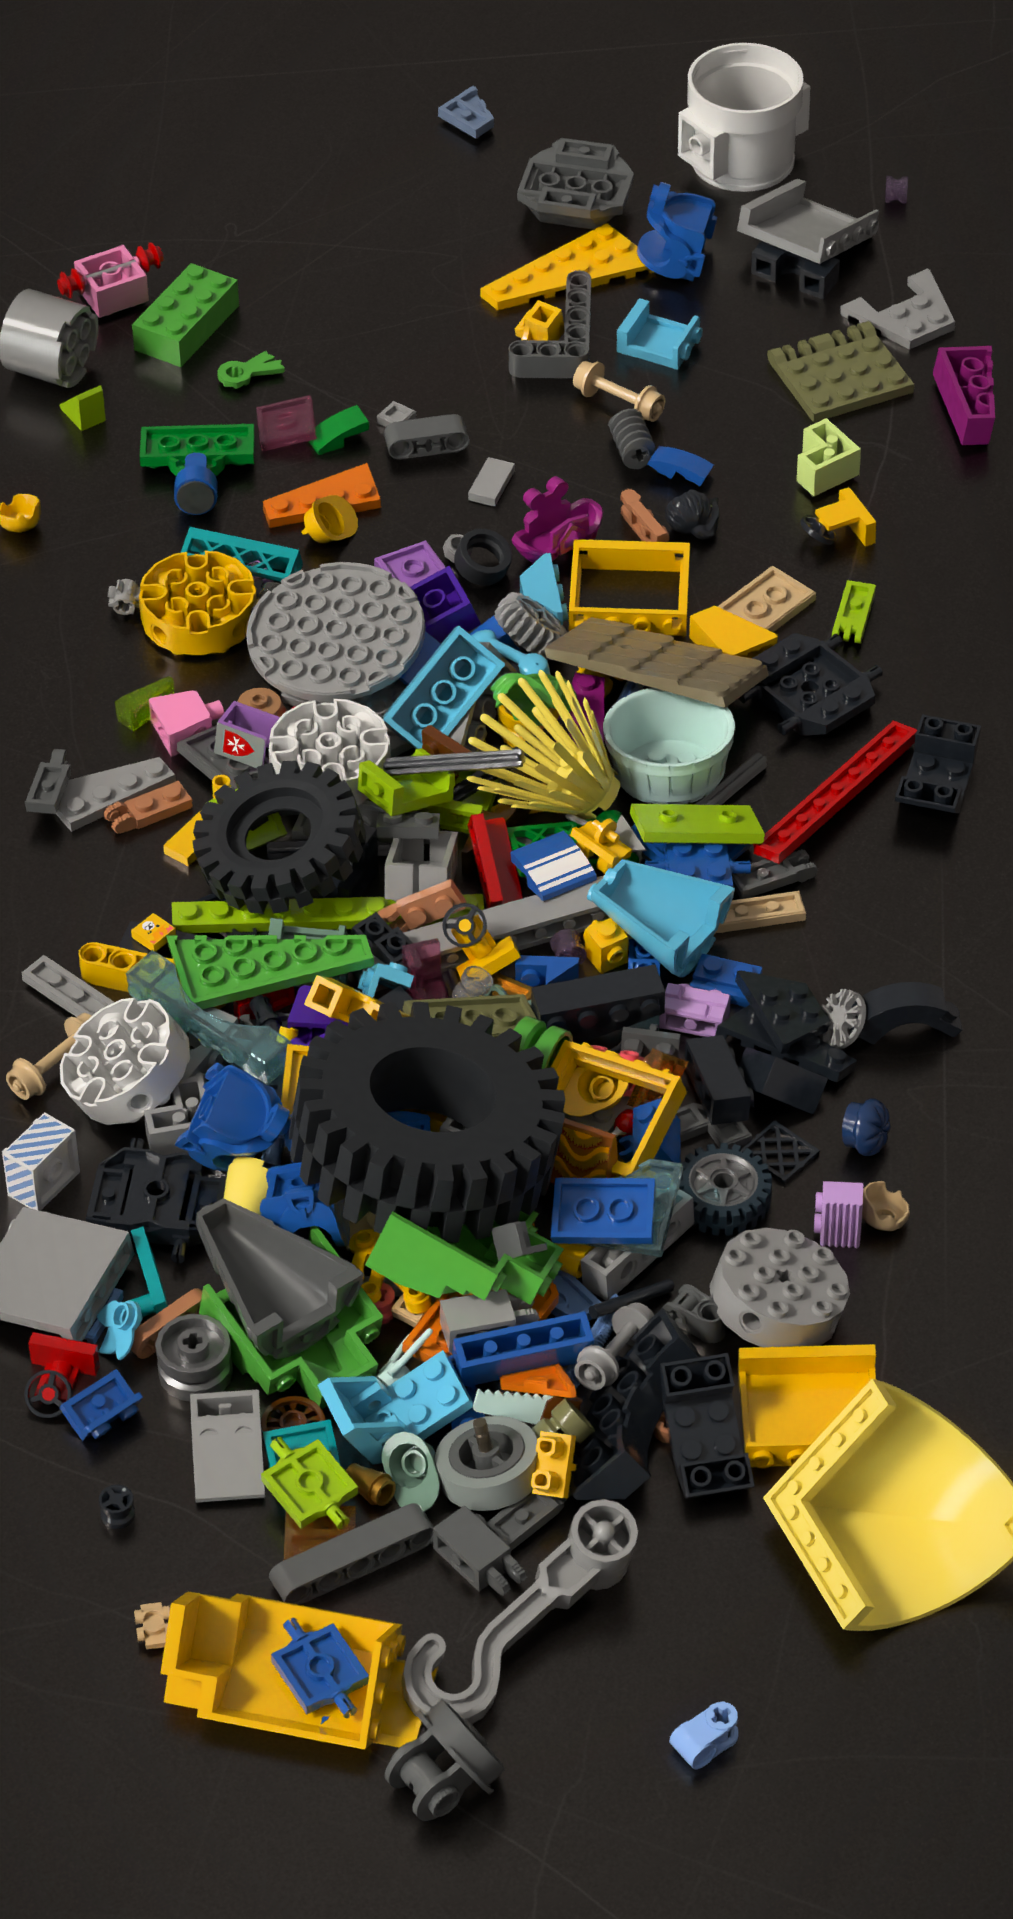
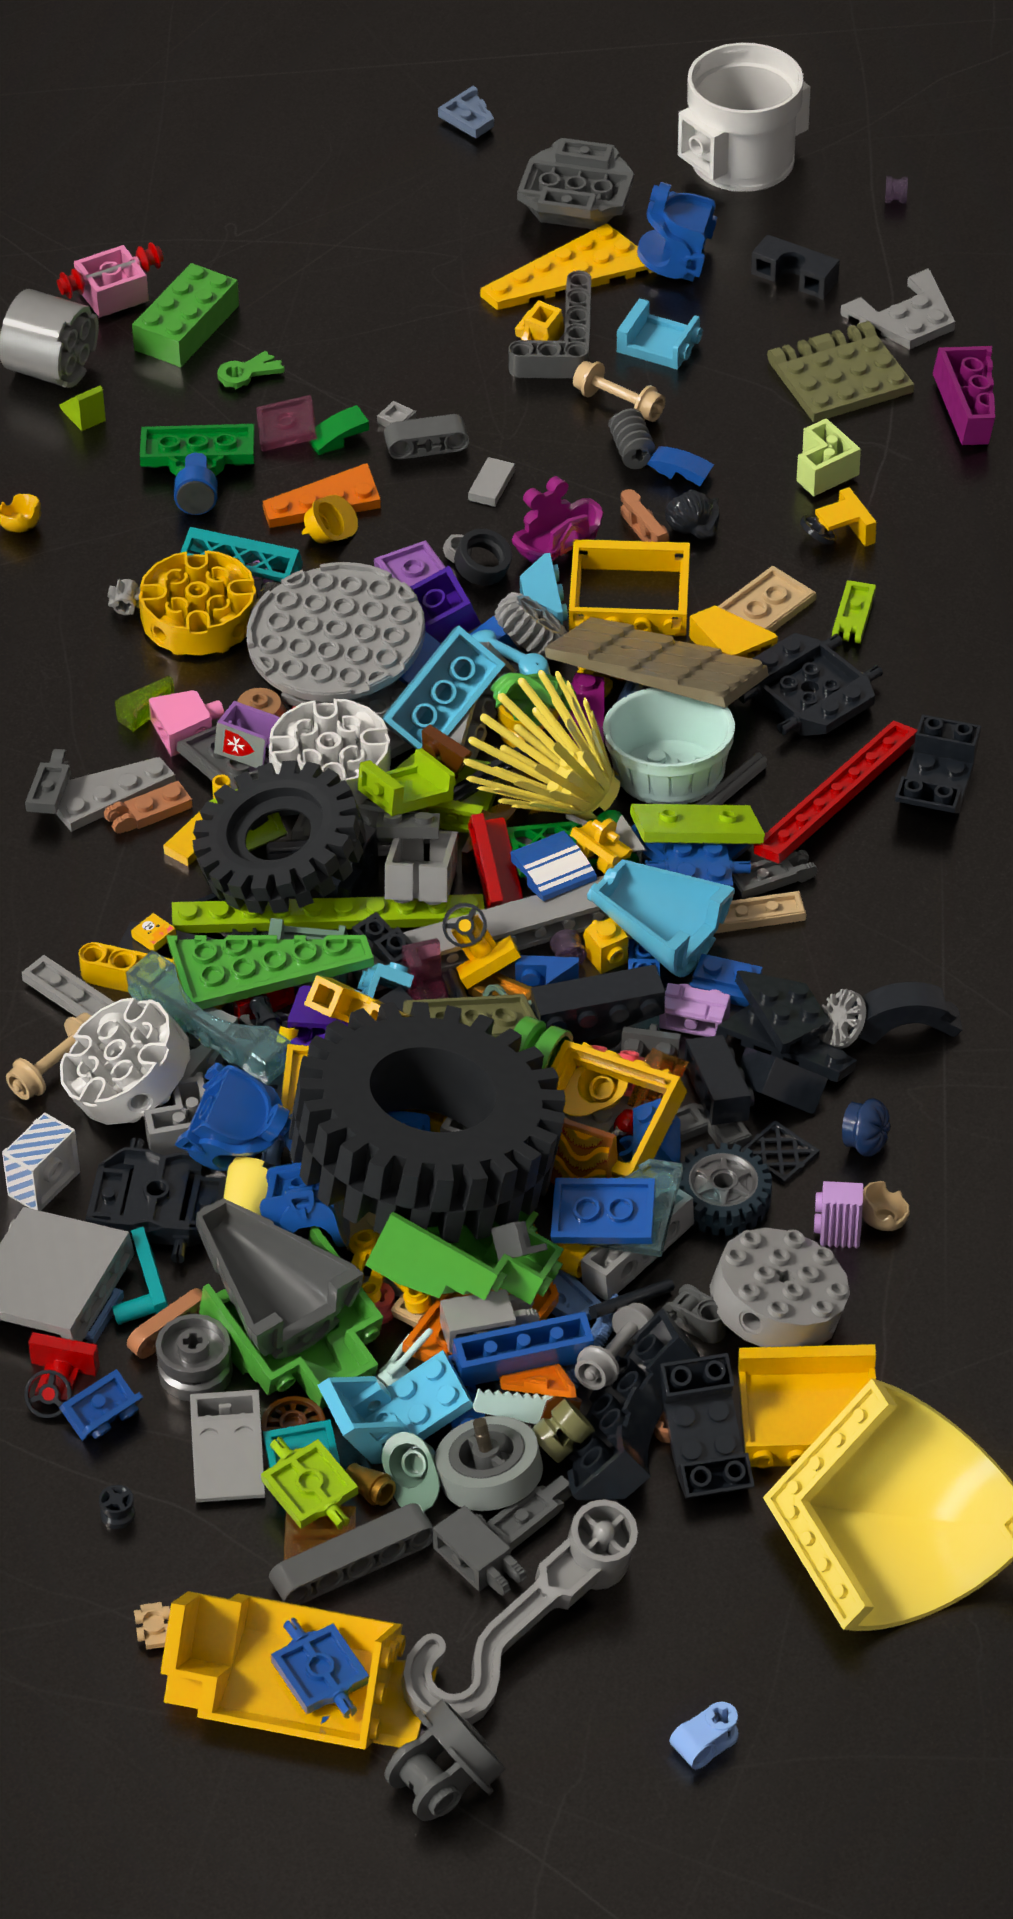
(122, 1321): medium azure plate -> none
(423, 906): nougat hinge -> none
(454, 762): axle -> none
(471, 983): clear wheel -> none
(553, 1464): yellow hips -> none
(803, 225): light grey panel -> none

